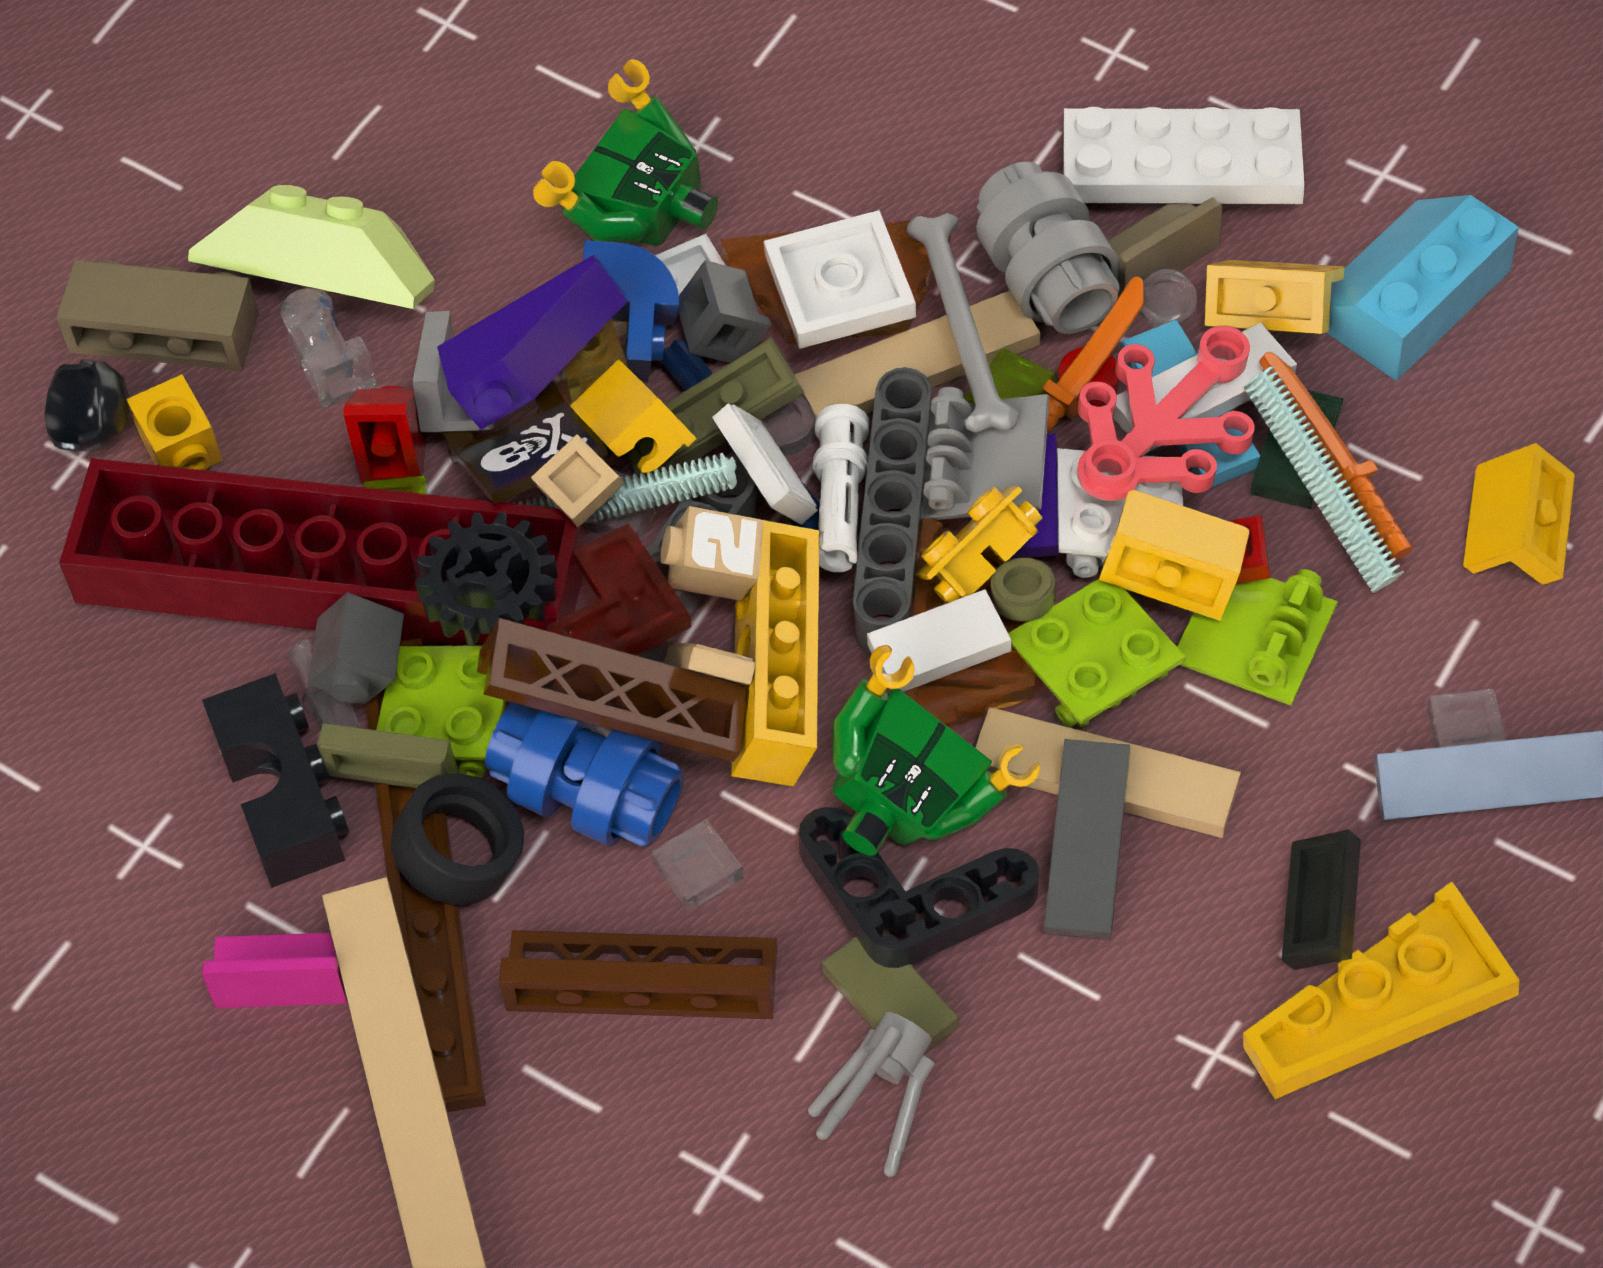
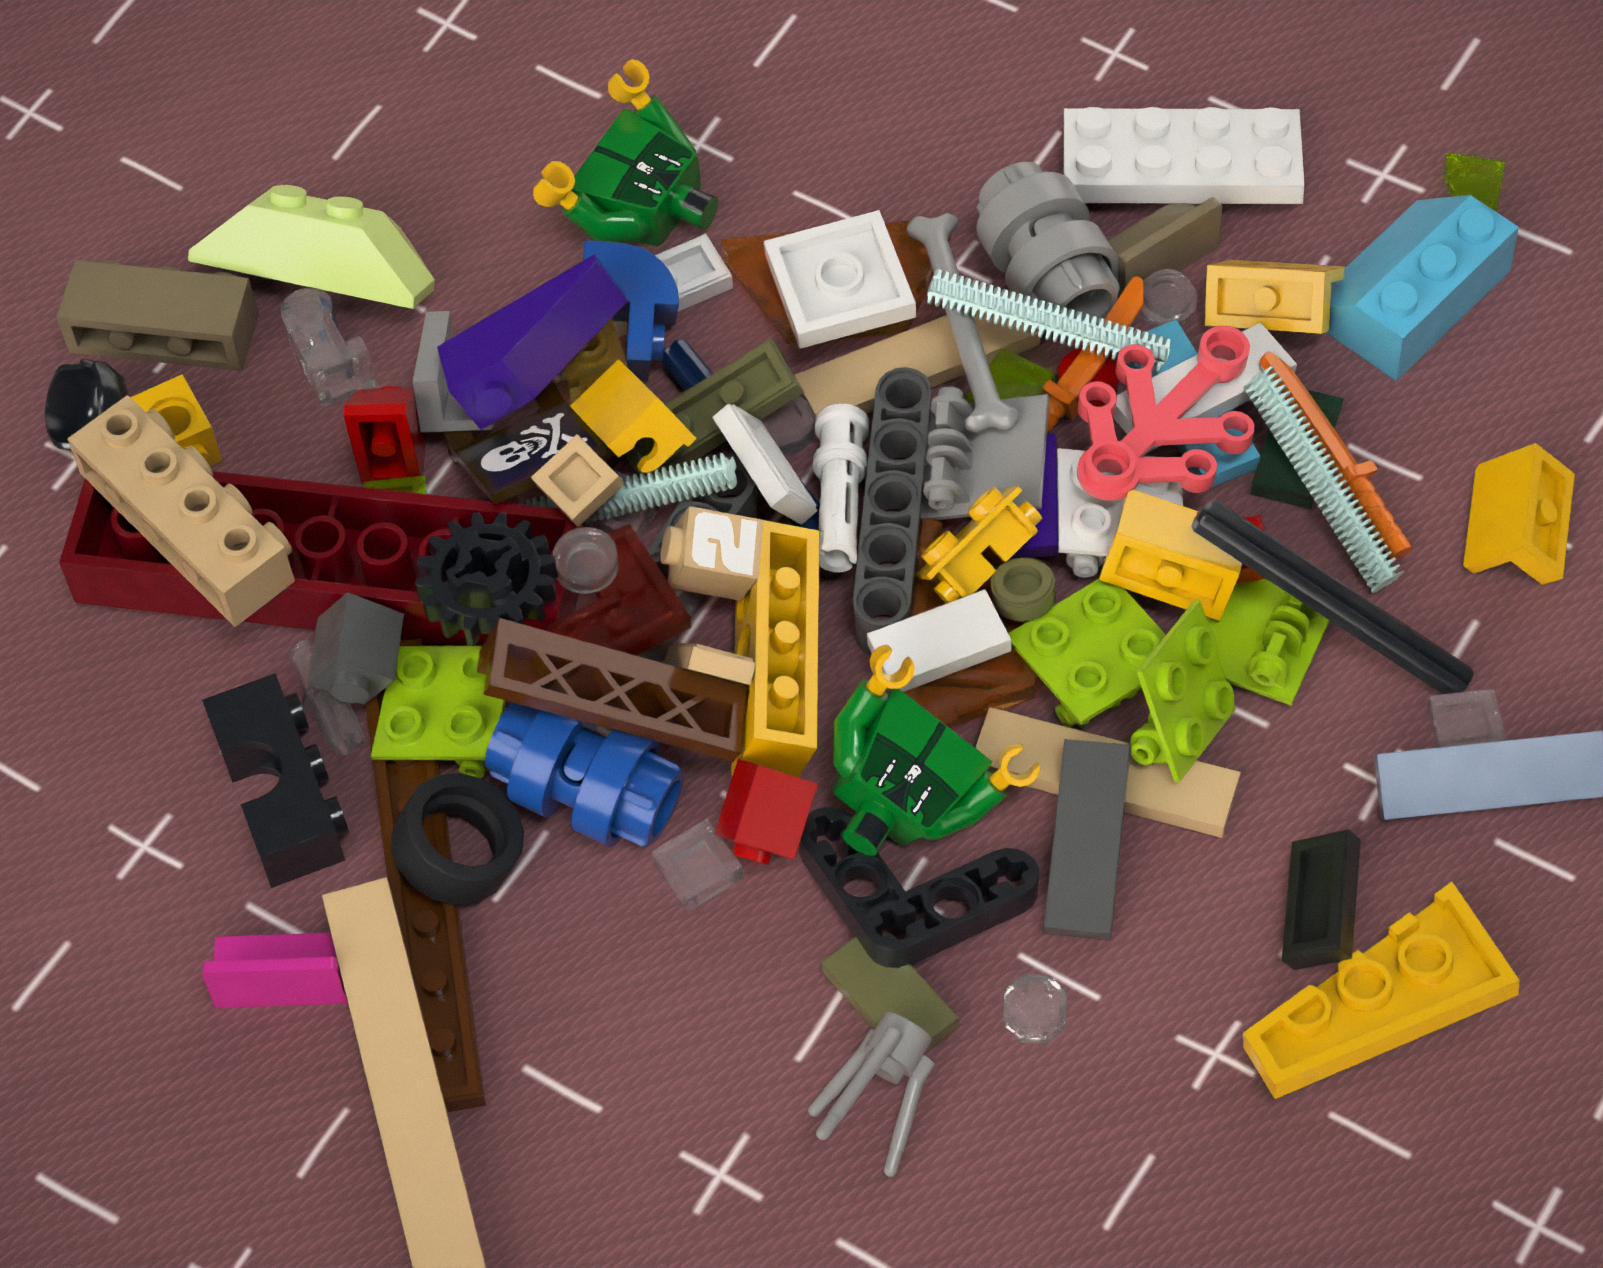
(183, 509): none -> tan brick
(384, 756): olive tile -> none
(586, 560): none -> clear tile
(639, 984): reddish brown fence -> none
(720, 313): dark grey brick -> none
(765, 812): none -> red brick
(1035, 1008): none -> clear tile
(1041, 318): none -> light aqua axle
(1184, 696): none -> lime hinge
(1331, 598): none -> black axle
(1474, 177): none -> clear neon green tile

